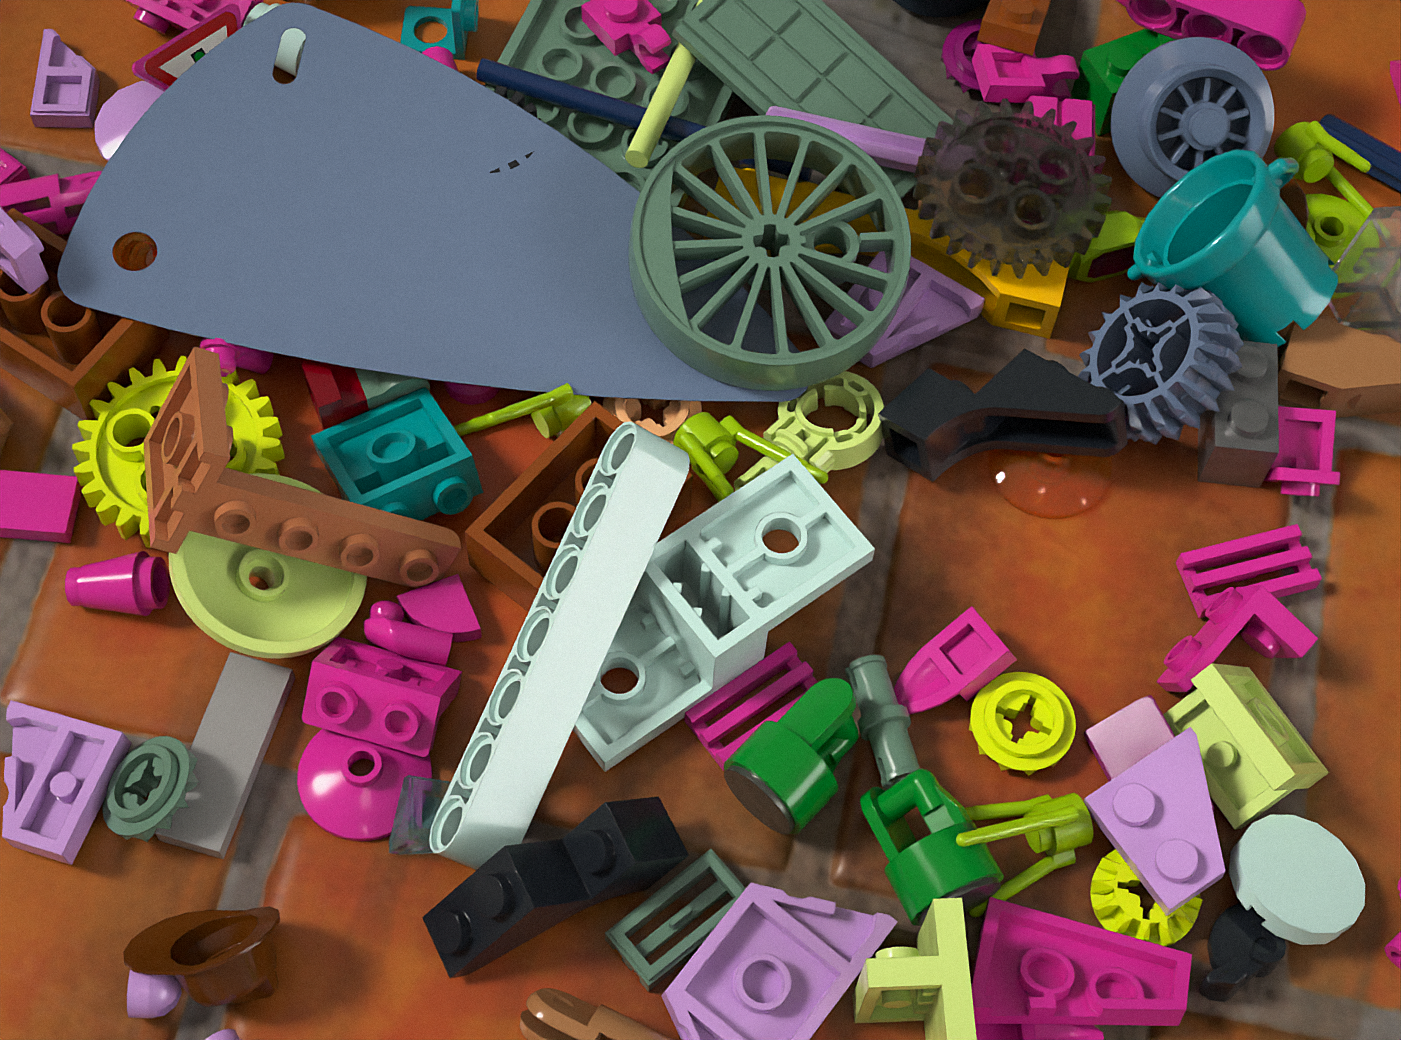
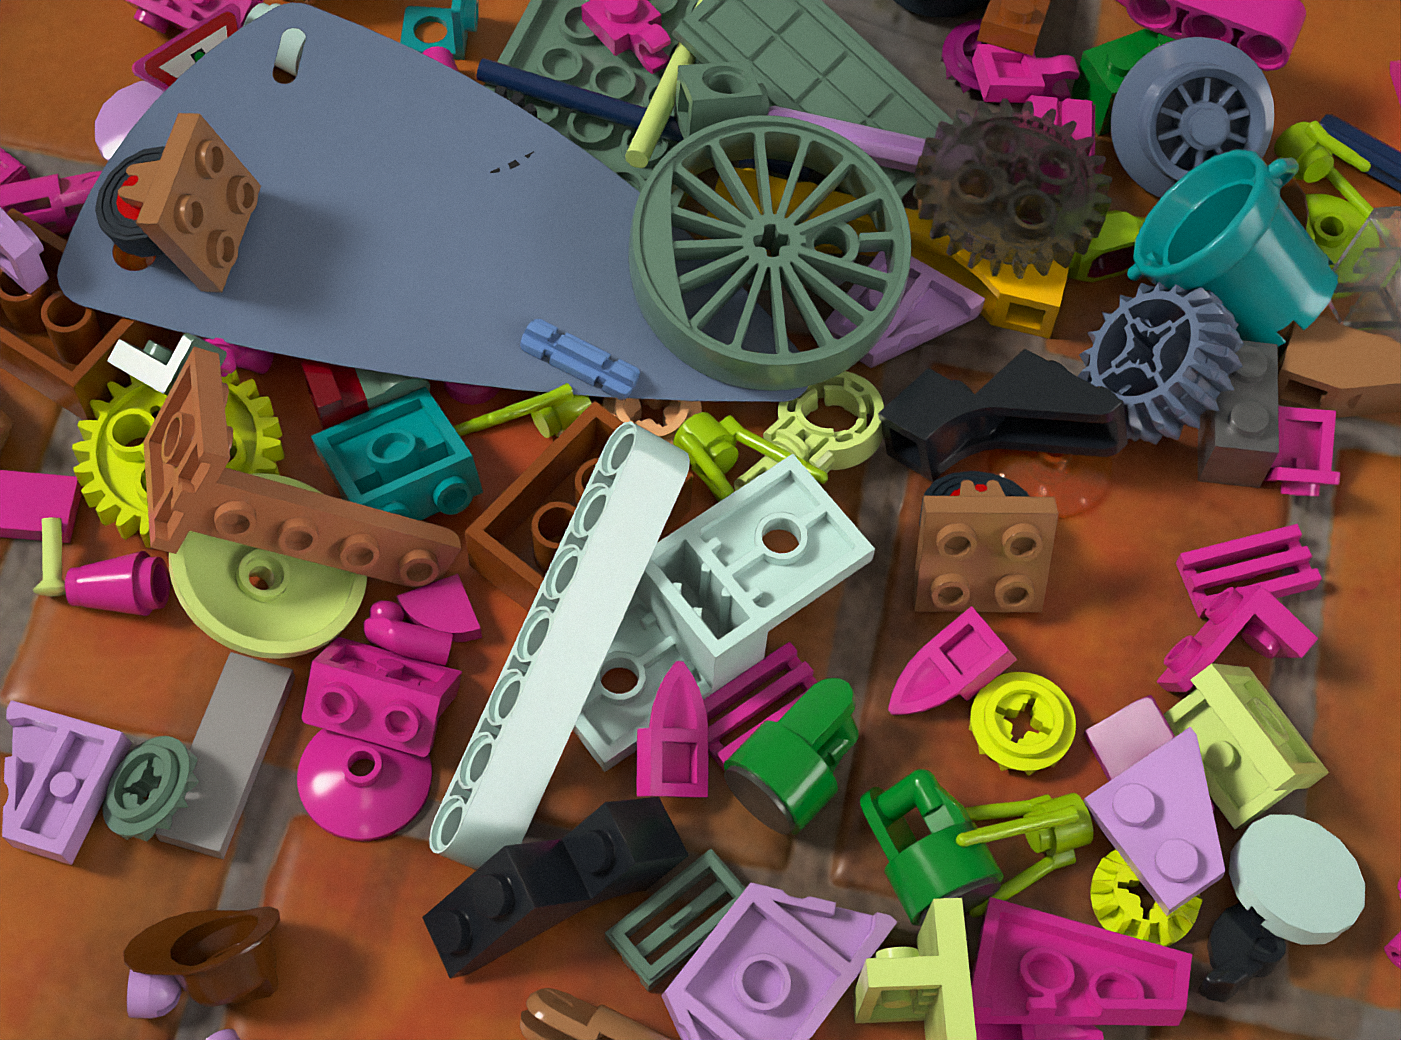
(51, 559): none -> yellowish green piece
(64, 87): lavender tile -> none
(157, 364): none -> bracket
(181, 202): none -> medium nougat plate
(415, 814): clear light blue slope -> none
(579, 359): none -> medium blue axle
(675, 746): none -> dark pink plate
(716, 94): none -> sand green brick
(882, 719): sand green pin -> none
(983, 546): none -> medium nougat plate

